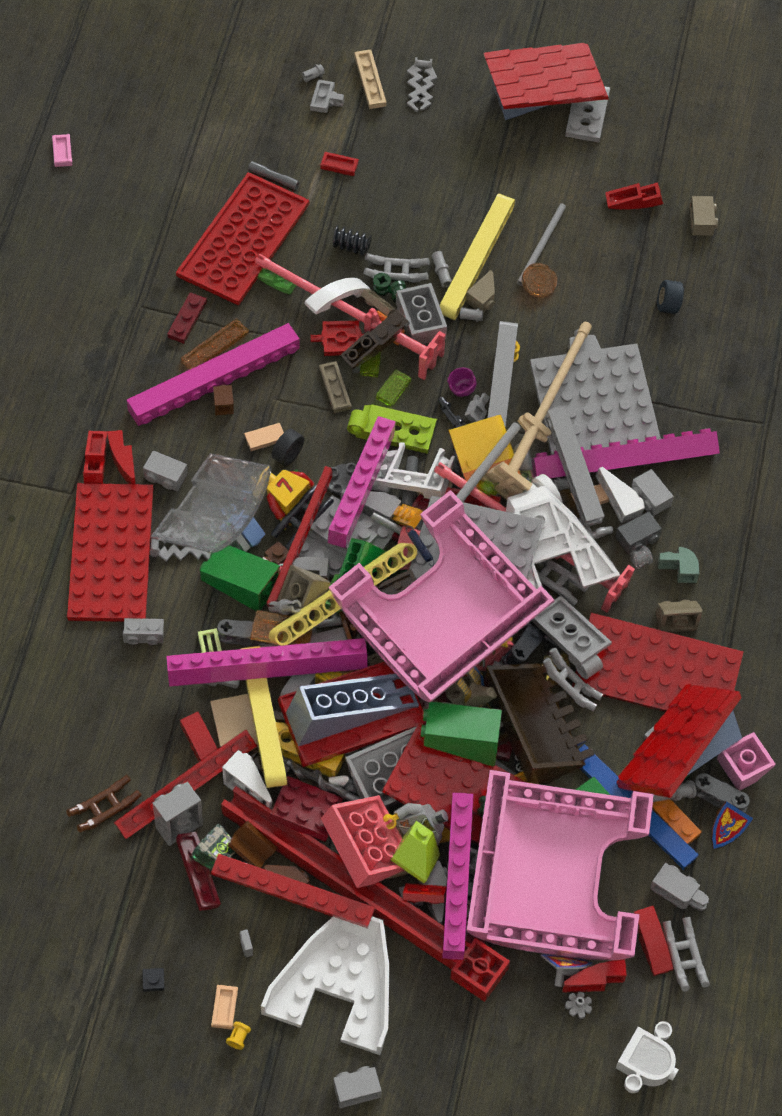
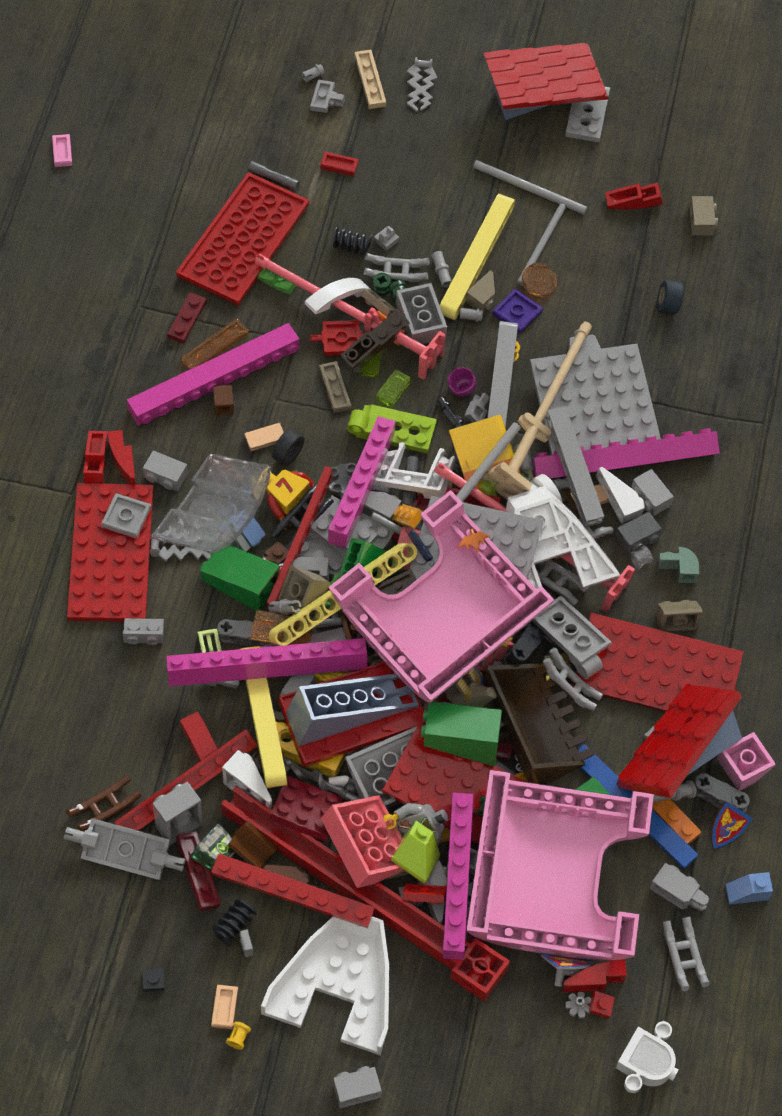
(125, 848): none -> light grey plate
(126, 515): none -> light grey tile
(232, 717): tan tile -> none
(232, 920): none -> black piece
(386, 238): none -> light grey tile
(473, 540): none -> orange piece
(517, 309): none -> dark purple tile
(530, 187): none -> light grey piece
(601, 1004): none -> red plate
(653, 941): red slope -> none
(750, 888): none -> medium blue slope

